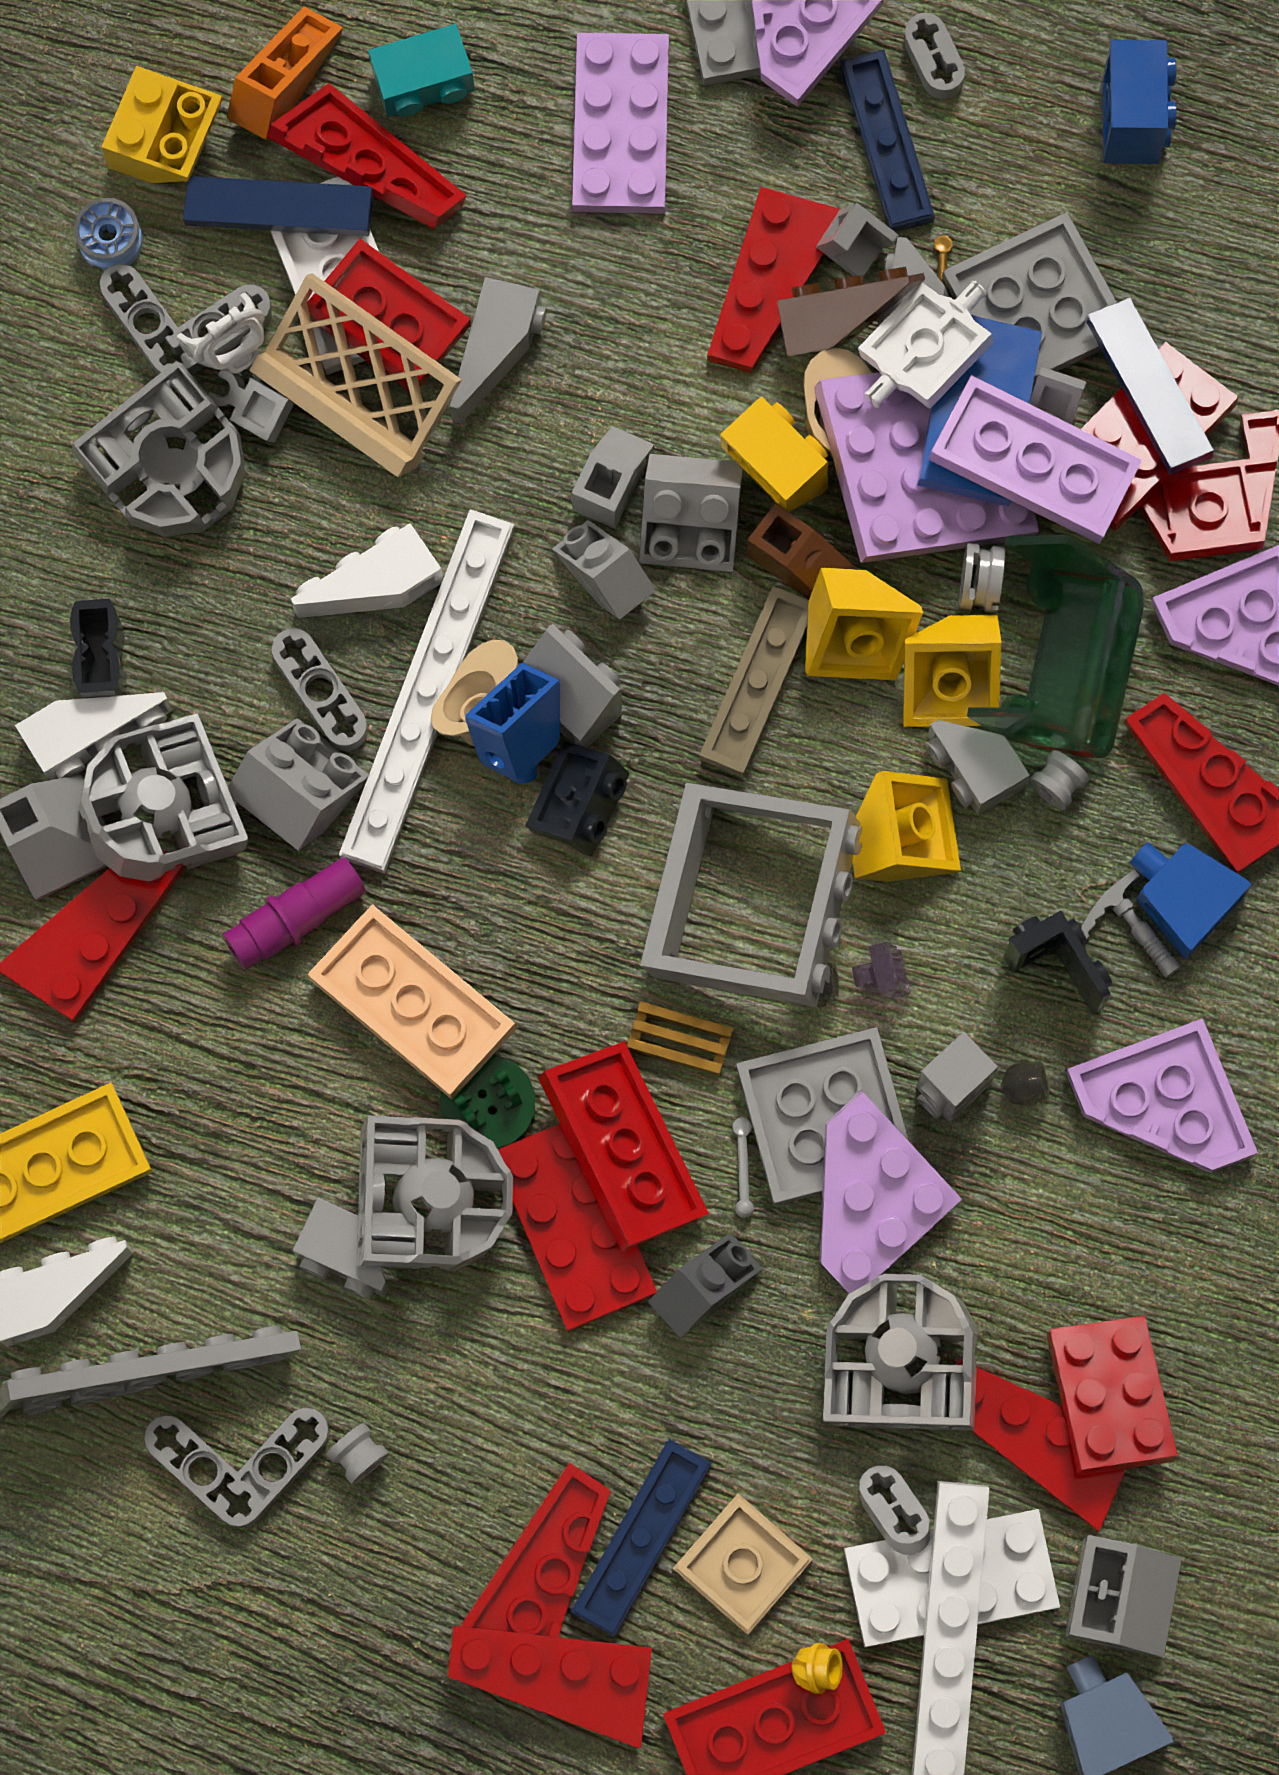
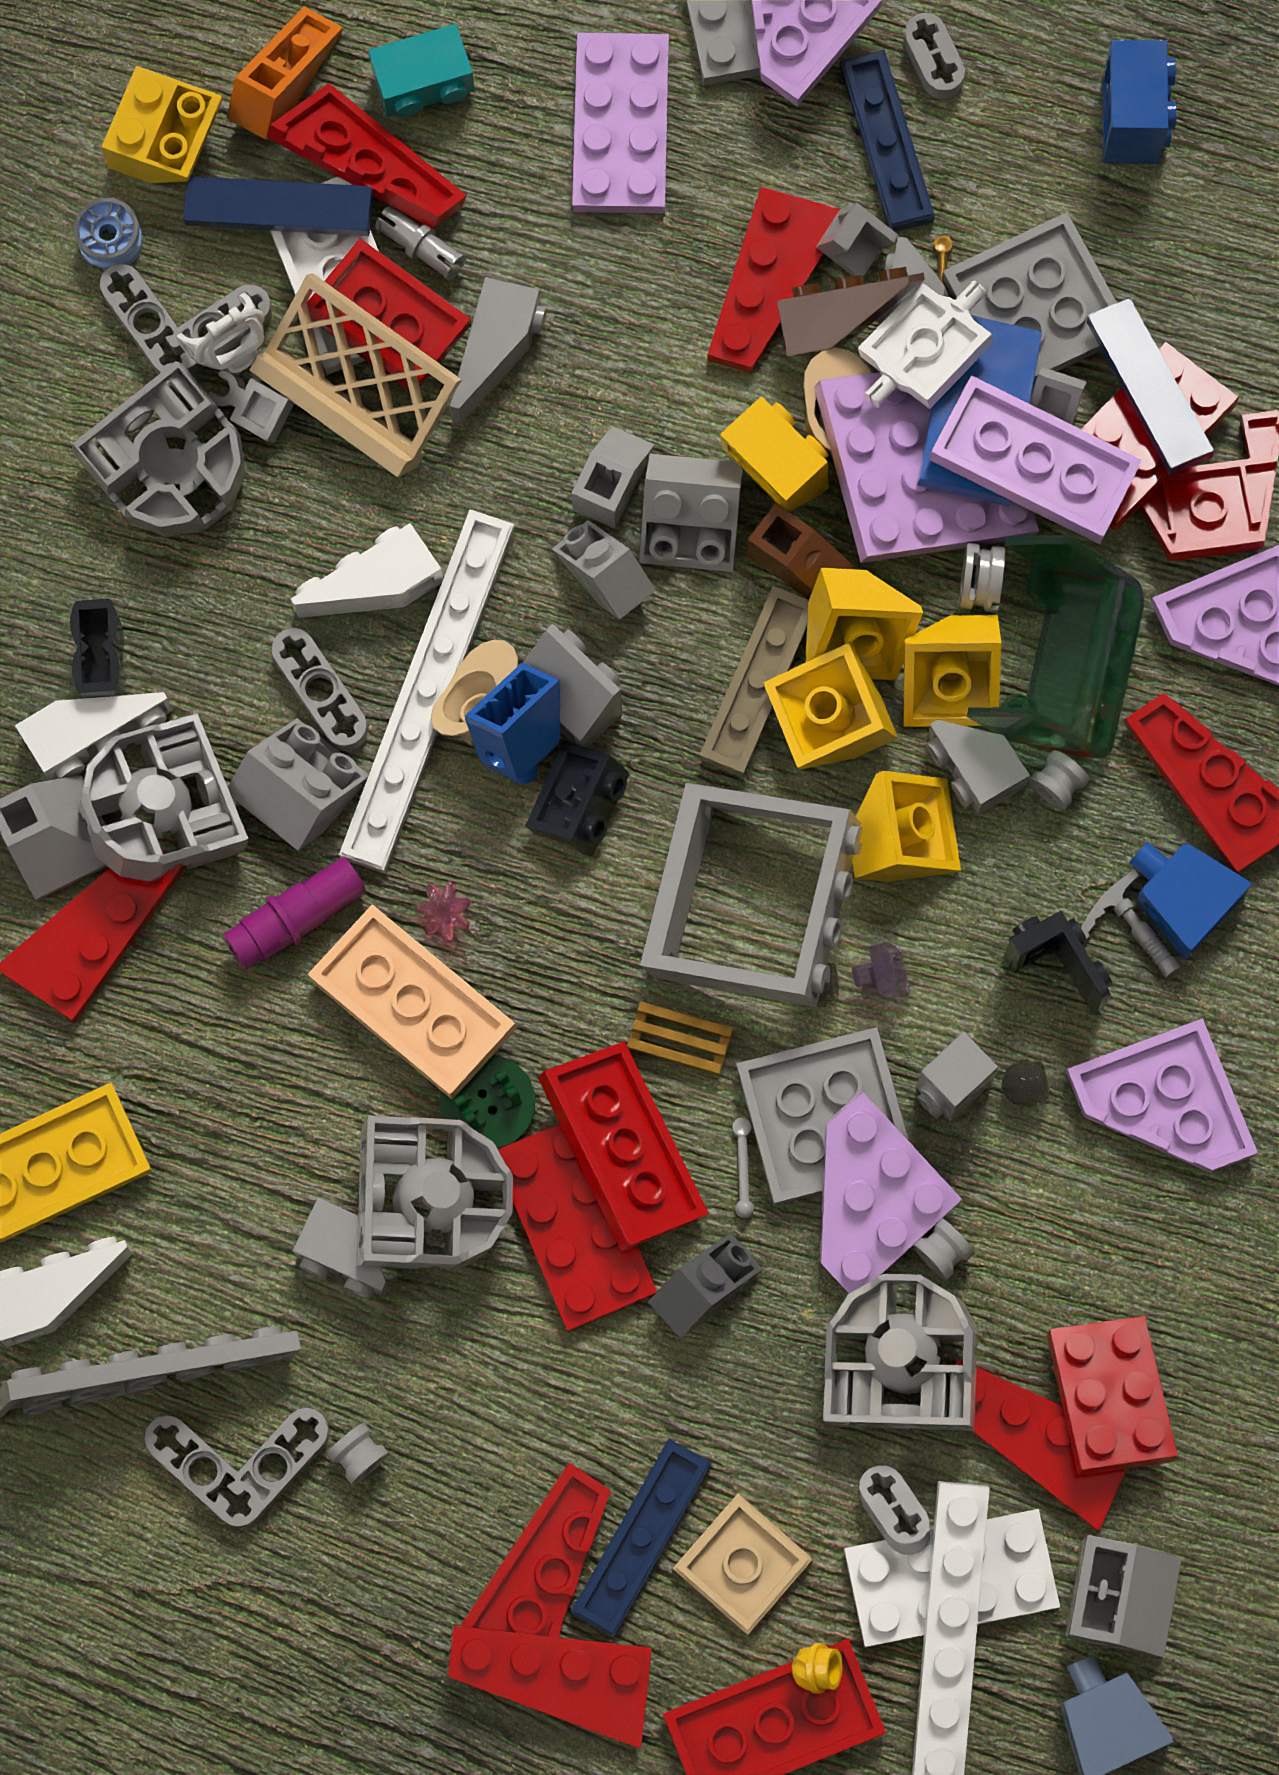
(420, 242): none -> light grey pin
(444, 911): none -> clear pink plant
(830, 709): none -> yellow slope
(943, 1249): none -> light grey wheel

